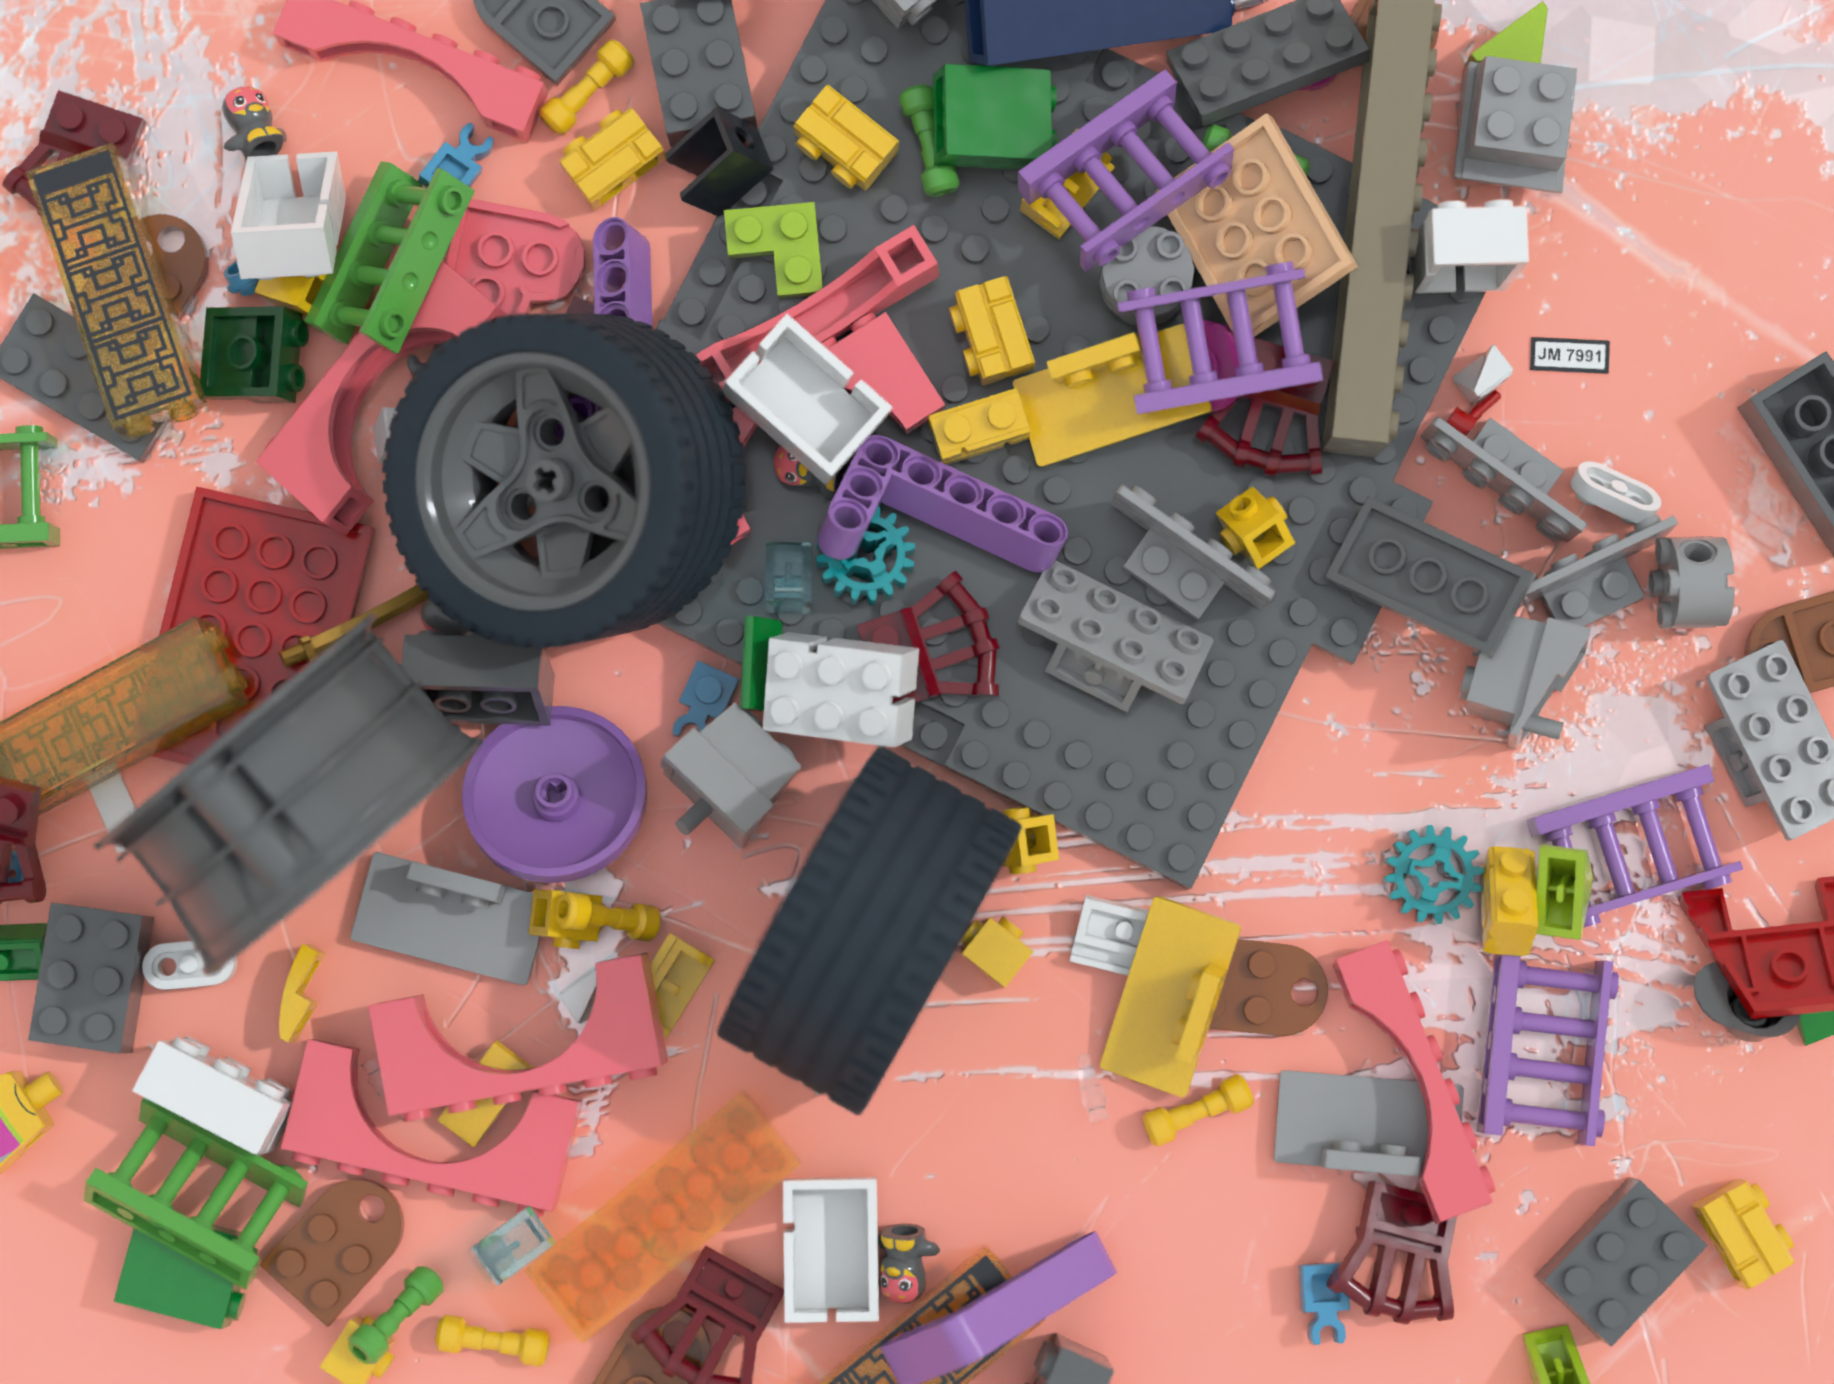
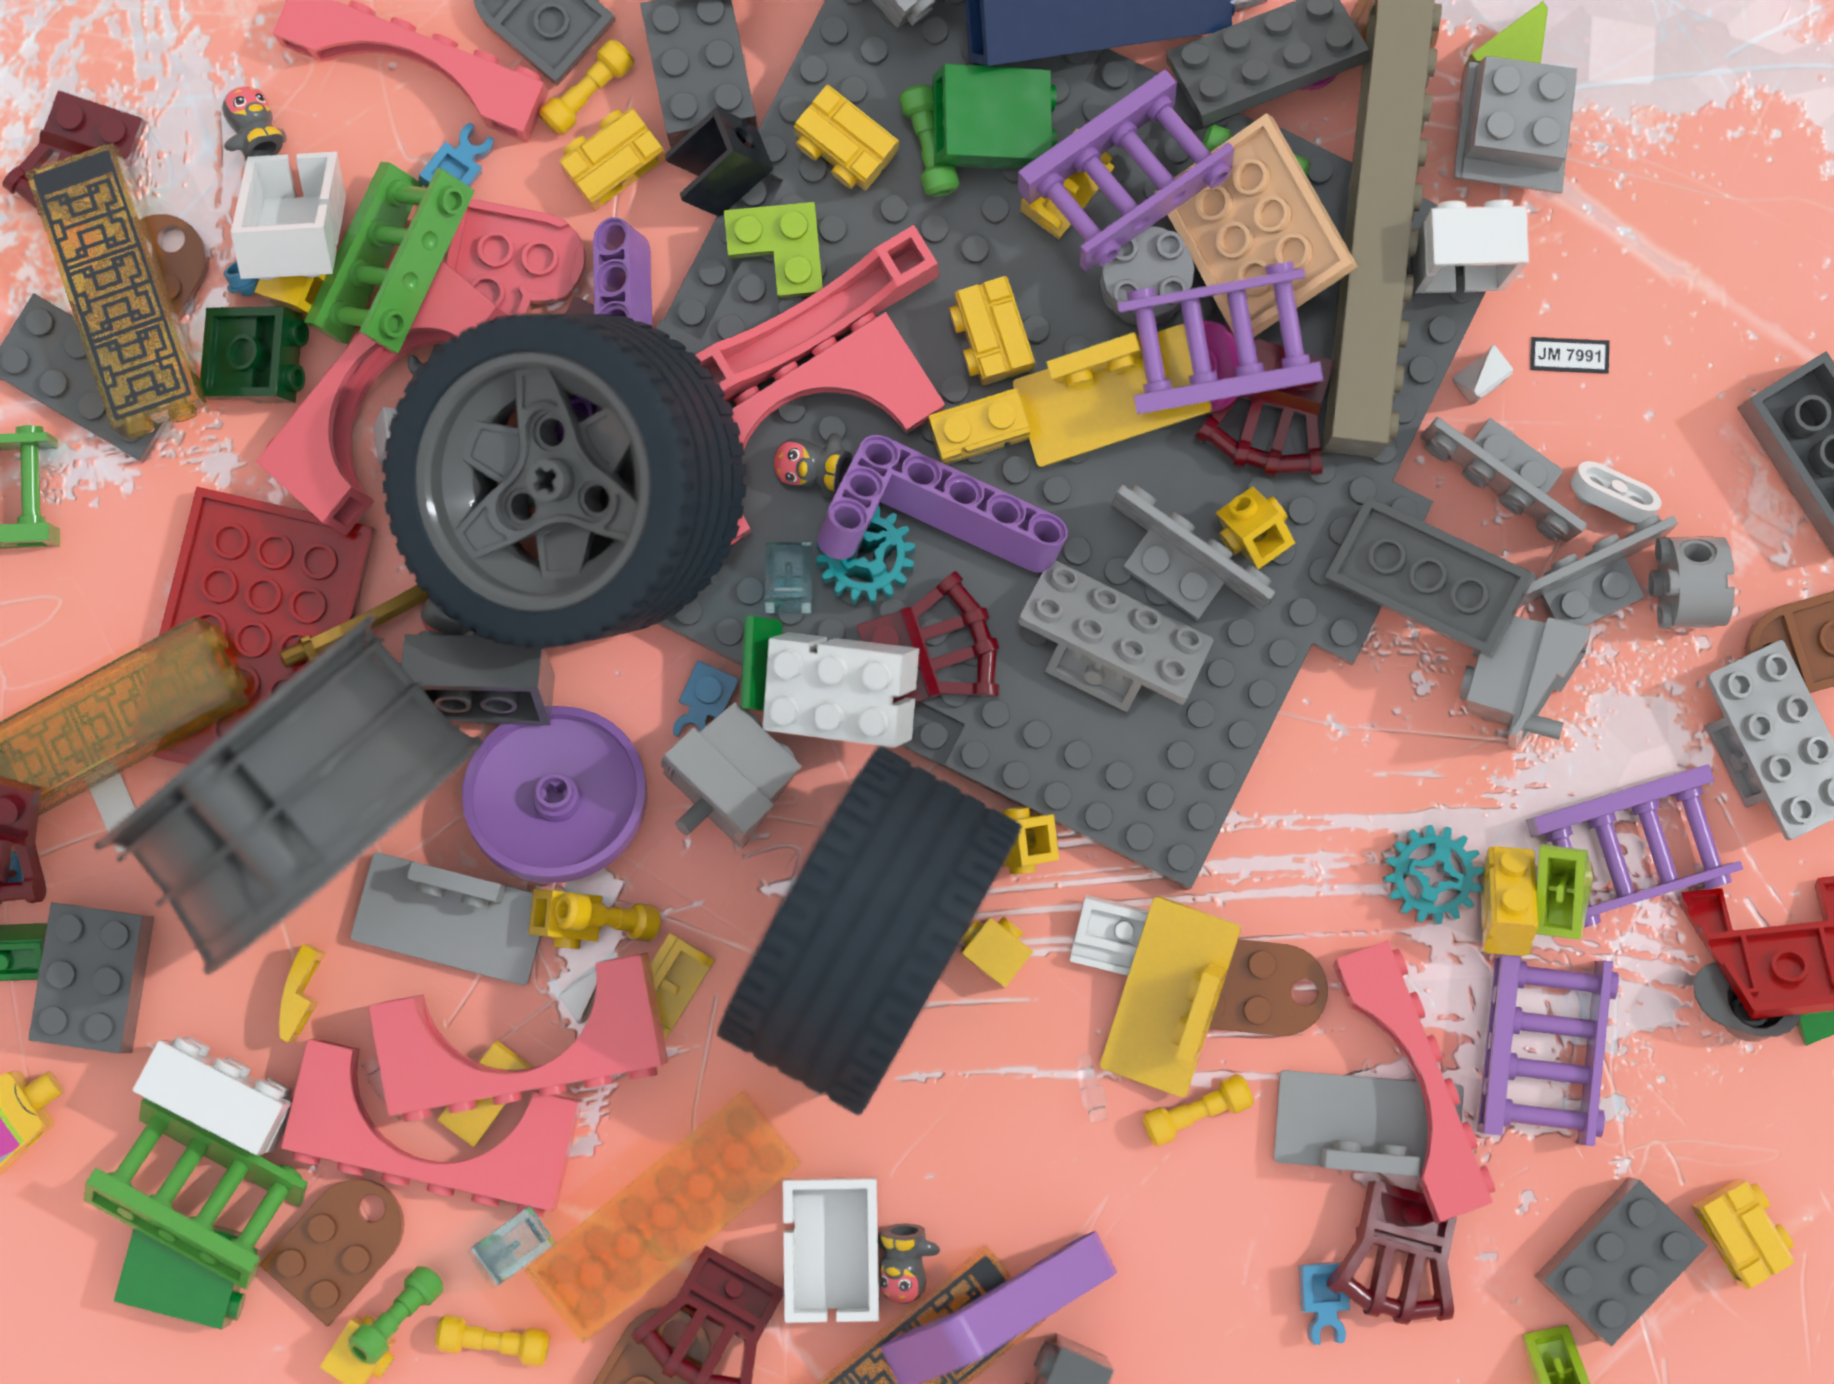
(188, 967): white plate -> none
(802, 399): white piece -> none
(1465, 422): red hand -> none

